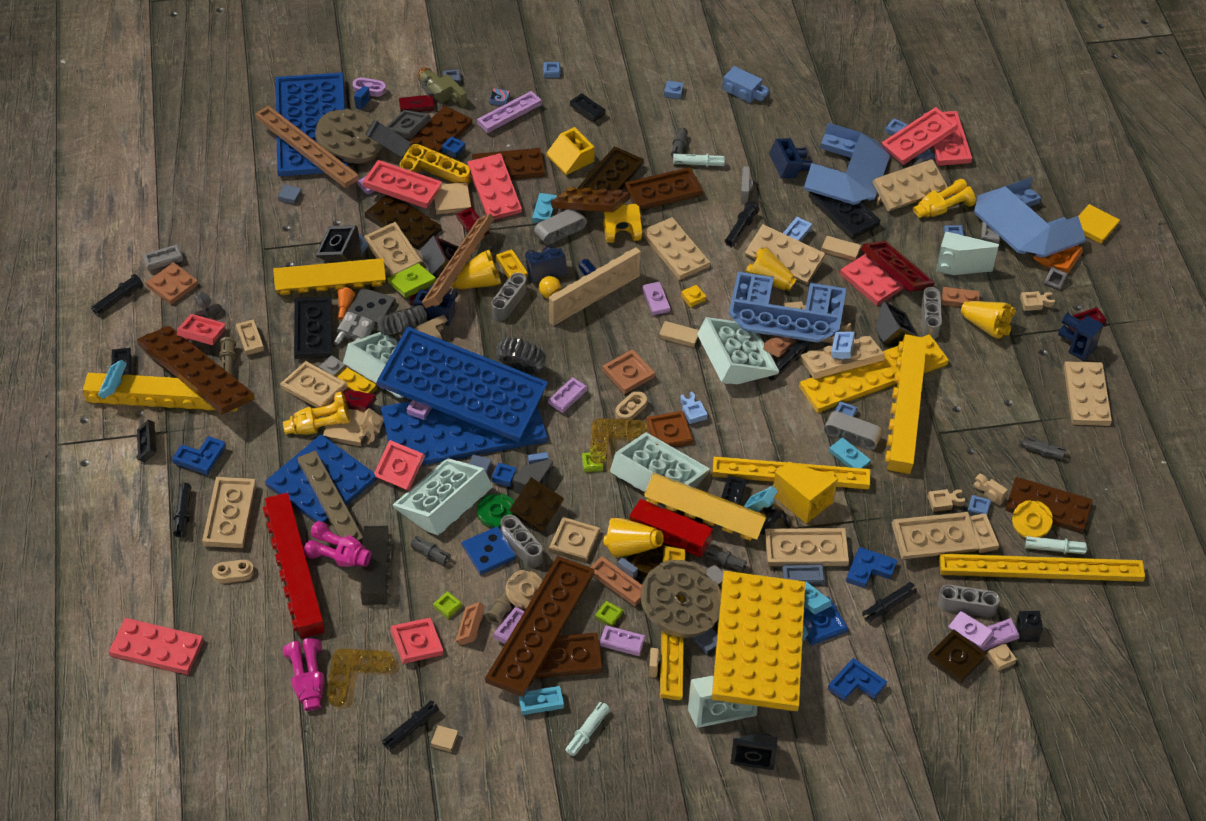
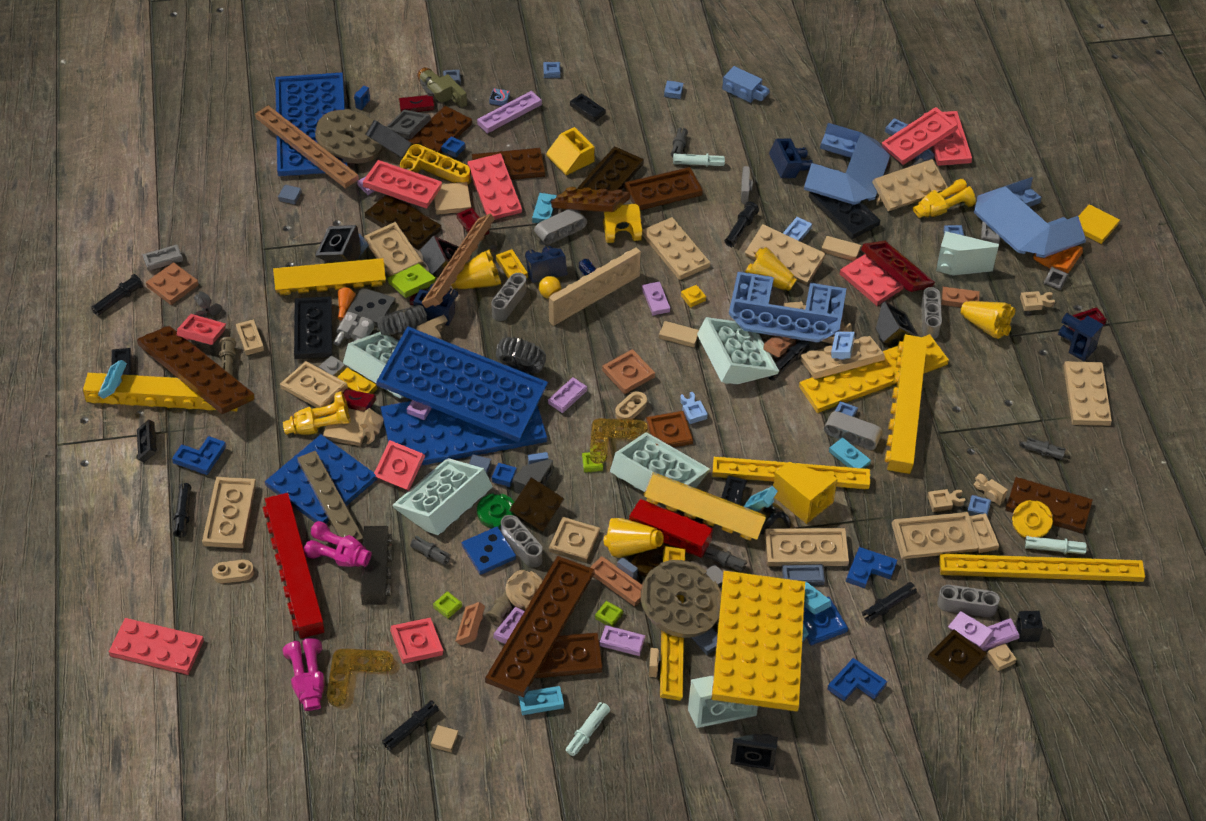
(376, 87): lavender plate -> none

